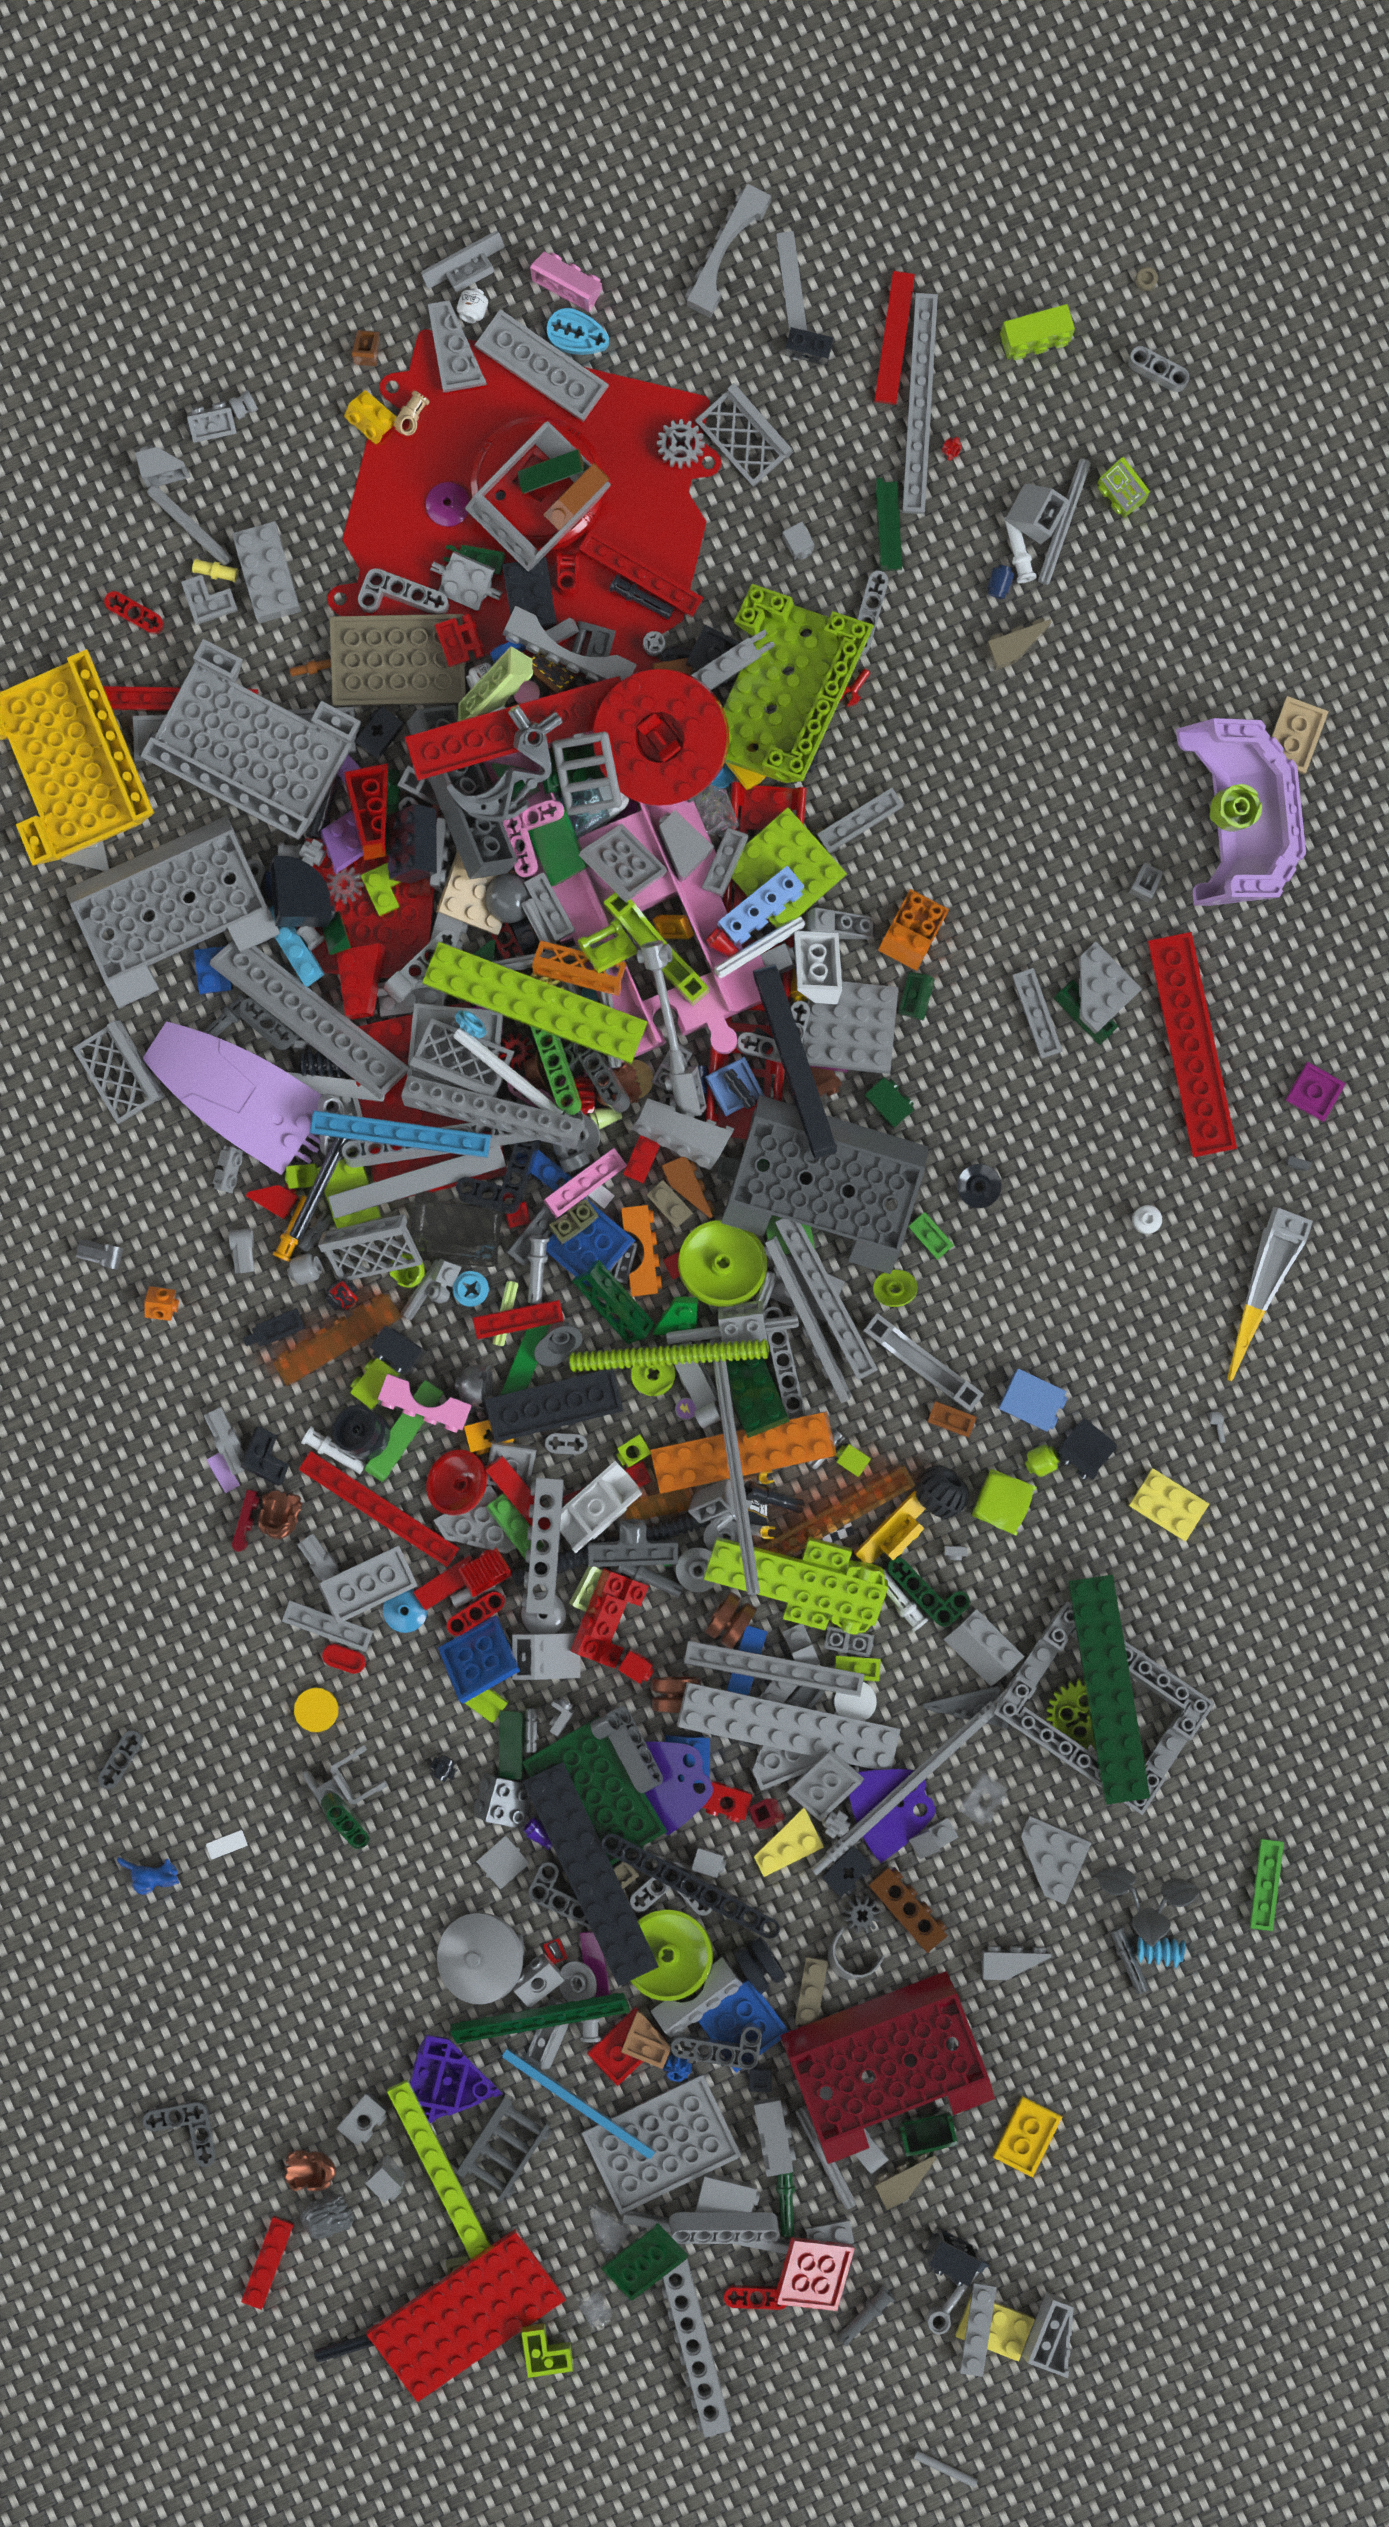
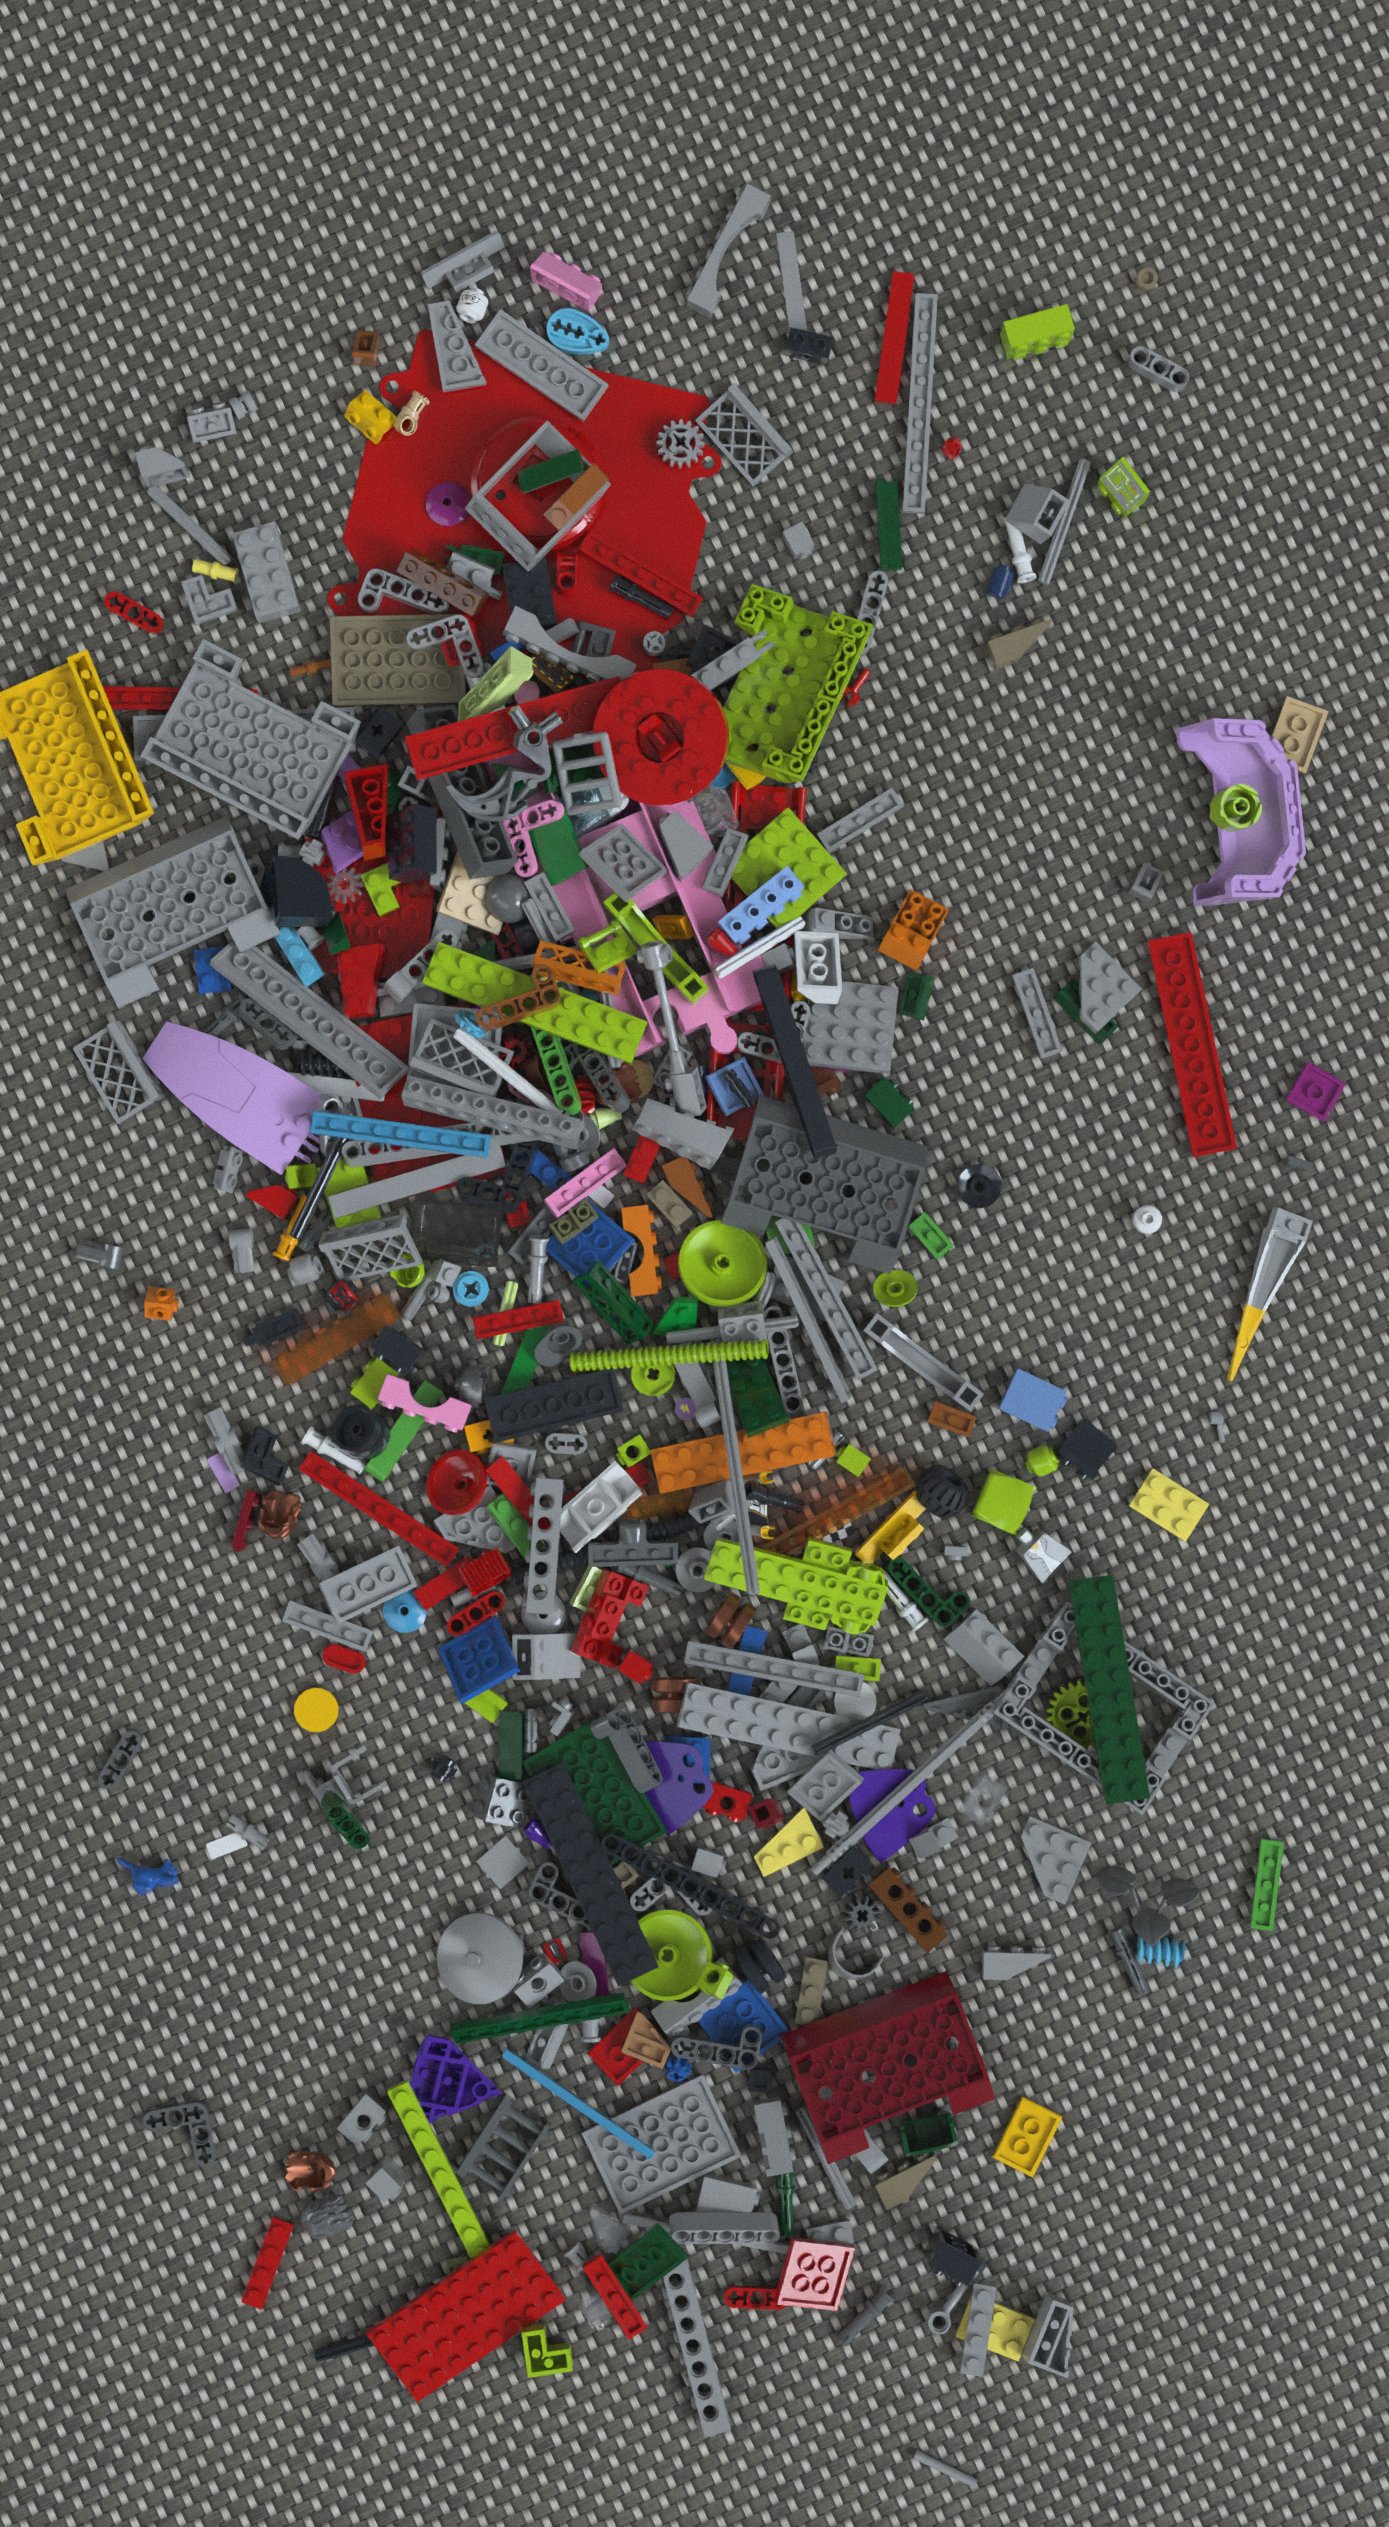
(247, 1832): none -> light grey pin
(442, 582): none -> reddish brown brick
(457, 637): none -> light grey beam
(516, 1002): none -> dark orange beam
(576, 2256): none -> light grey bush
(614, 2296): none -> red plate
(719, 1987): none -> lime brick
(870, 1722): none -> black axle
(1041, 1552): none -> torso

